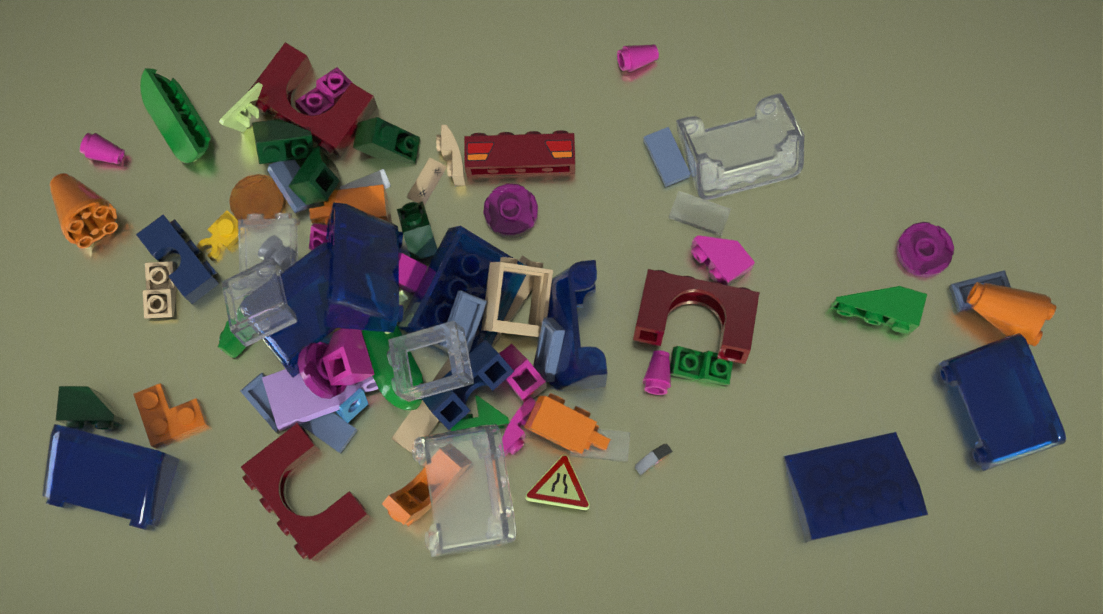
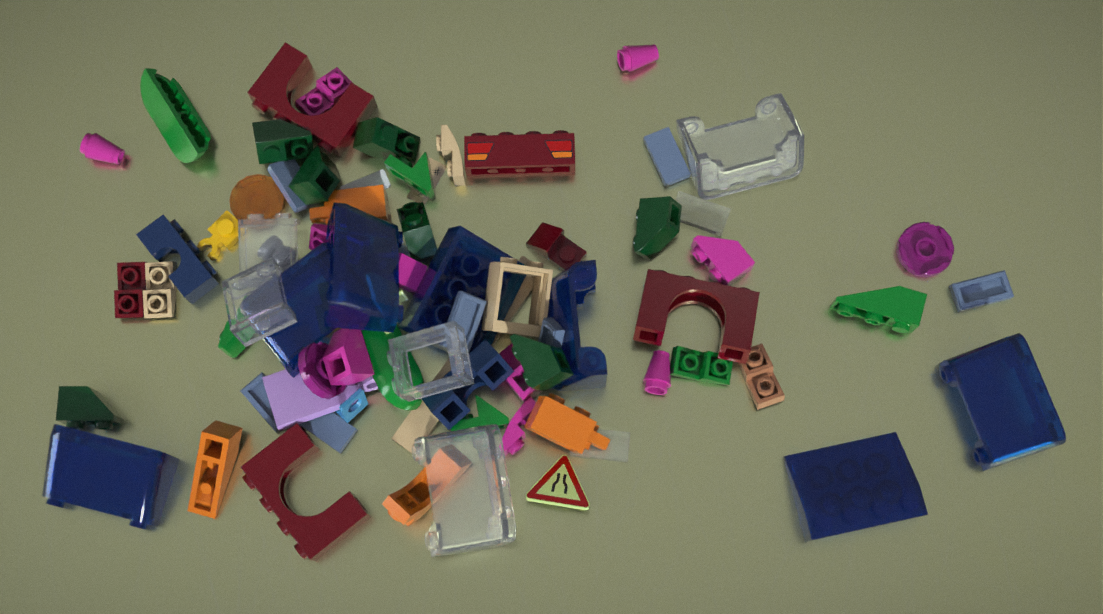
(81, 211): orange cone -> none
(129, 296): none -> dark red slope
(167, 423): orange plate -> none
(213, 467): none -> orange slope
(239, 115): yellowish green piece -> none
(417, 177): none -> green slope
(510, 210): magenta tile -> none
(542, 363): none -> dark green slope
(555, 247): none -> dark red slope
(653, 458): tile -> none
(656, 225): none -> dark green slope
(761, 378): none -> nougat slope
(1012, 309): orange cone -> none

